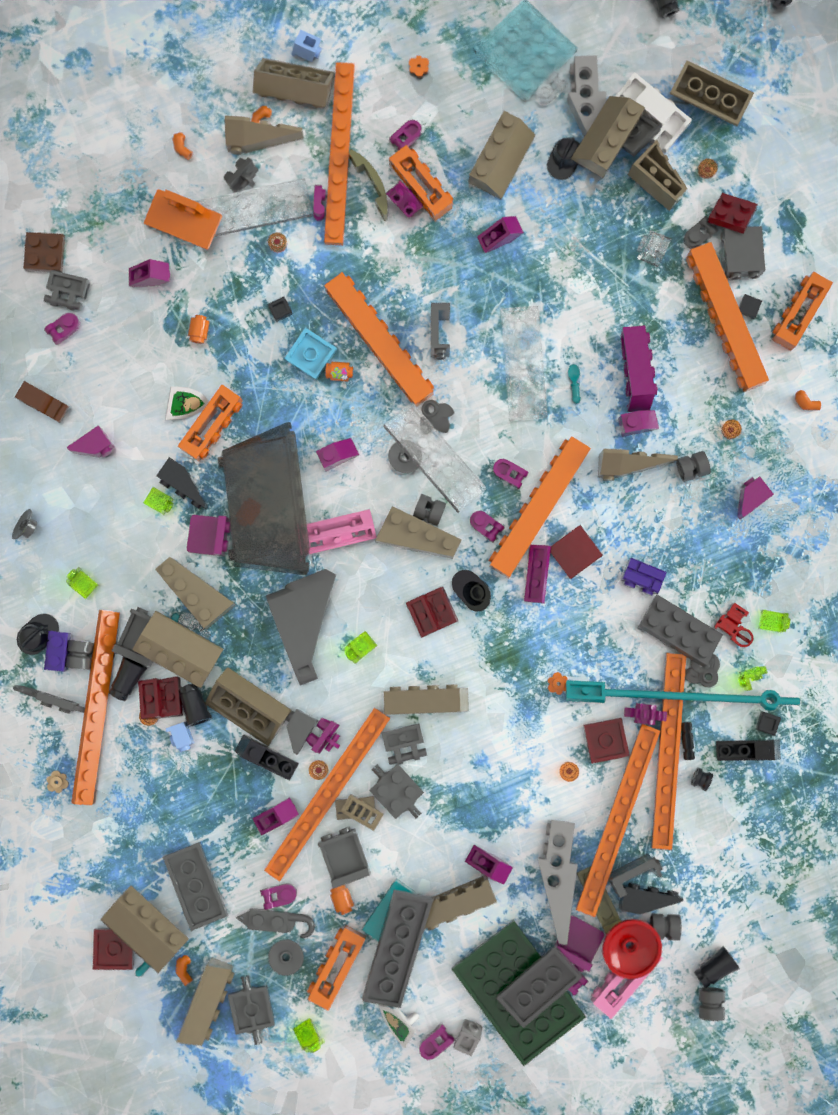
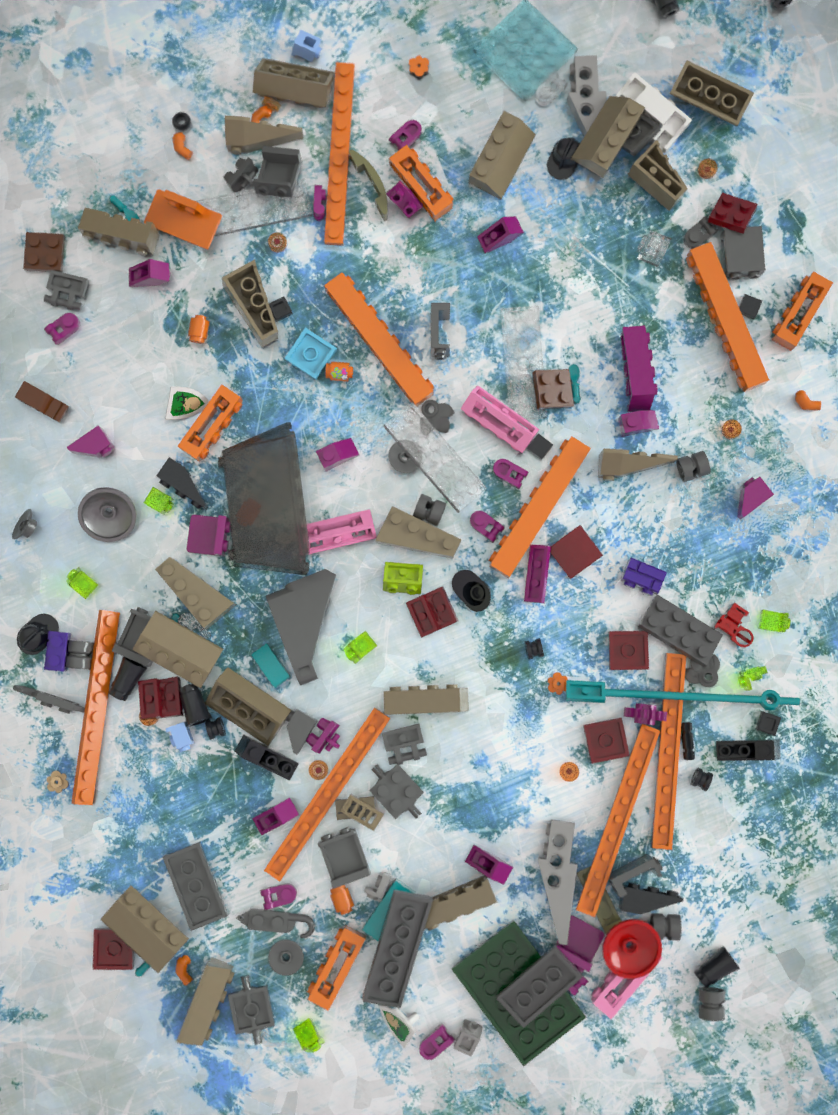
(103, 524): none -> flat silver dish
(119, 231): none -> dark tan wedge
(123, 208): none -> teal piece
(177, 118): none -> black plate
(215, 728): none -> black wheel
(250, 299): none -> dark tan wedge
(270, 665): none -> teal slope
(271, 103): none -> clear orange tile
(278, 172): none -> dark grey panel
(381, 883): none -> light grey bracket
(402, 578): none -> lime bracket
(499, 419): none -> bright pink brick
(534, 648): none -> black wheel
(539, 446): none -> black tile
(553, 389): none -> plate
(628, 650): none -> dark red plate

